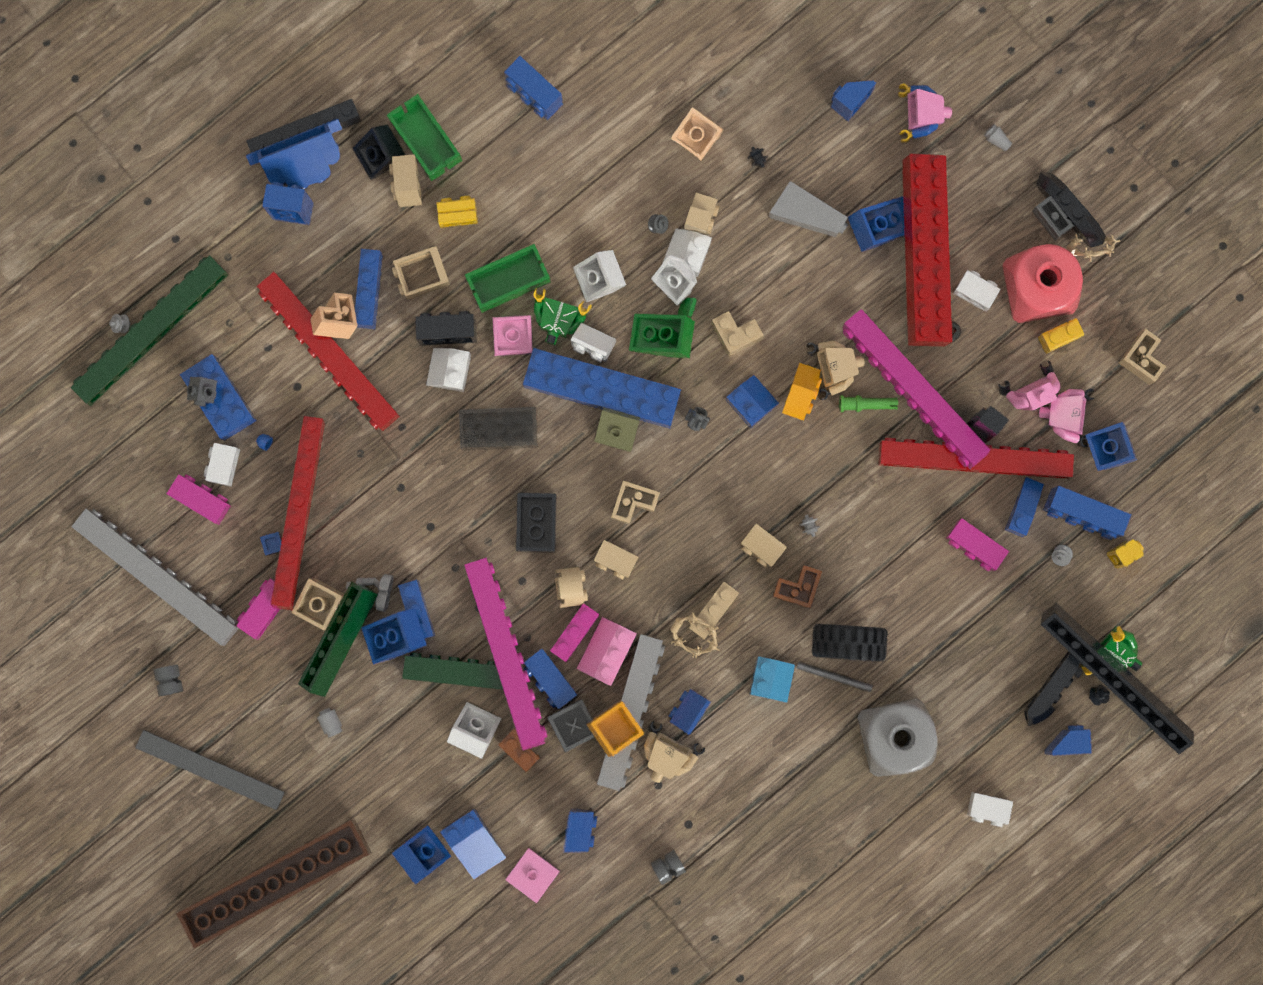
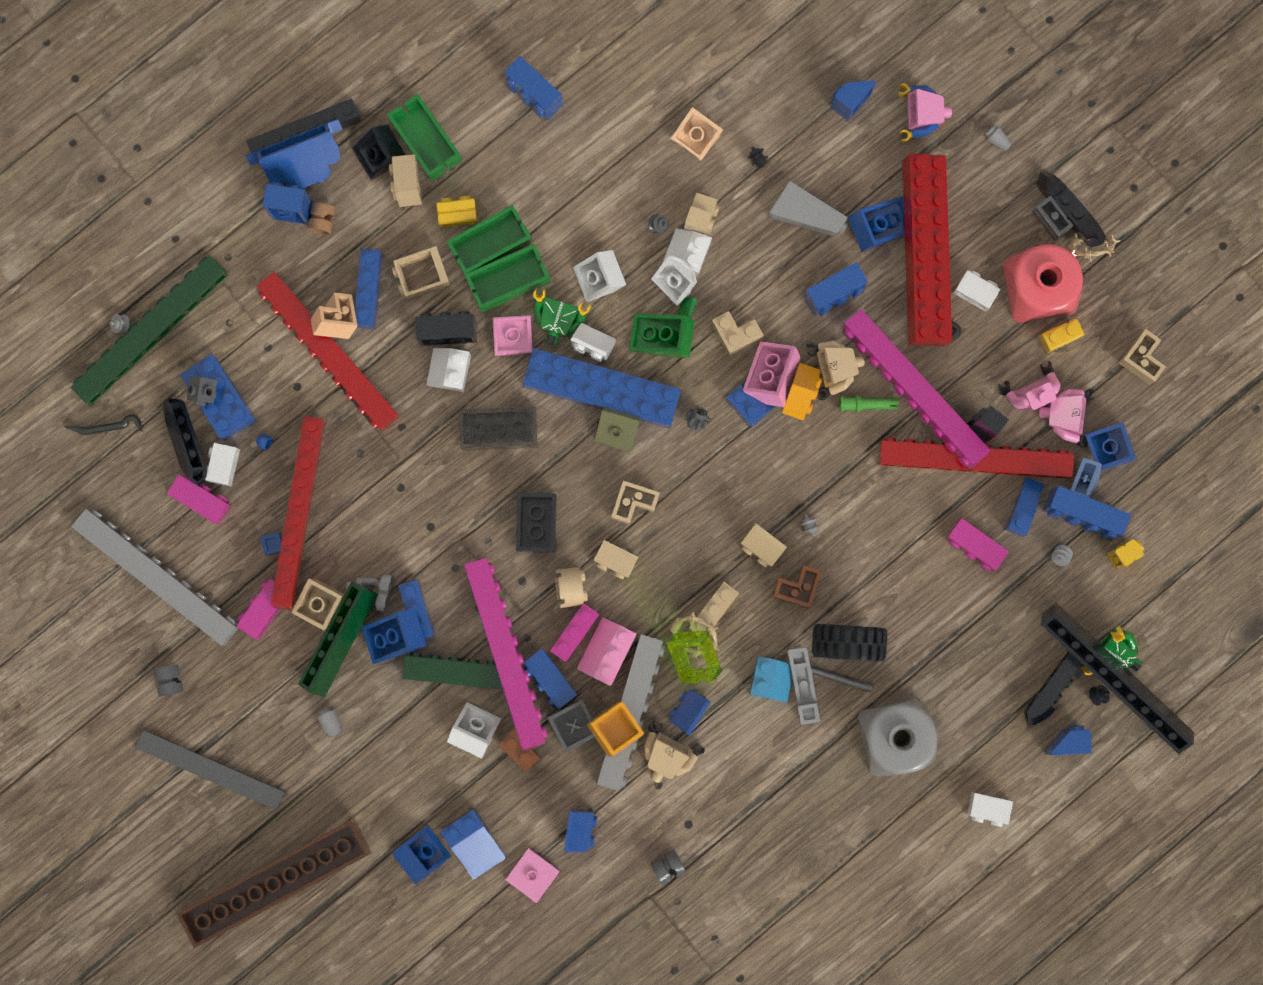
(107, 427): none -> pearl dark grey piece
(184, 440): none -> black brick
(321, 218): none -> medium nougat wheel
(490, 240): none -> green piece
(686, 674): none -> clear neon green window
(772, 373): none -> bright pink slope
(804, 685): none -> light grey slope
(836, 290): none -> blue brick
(1087, 477): none -> medium blue slope

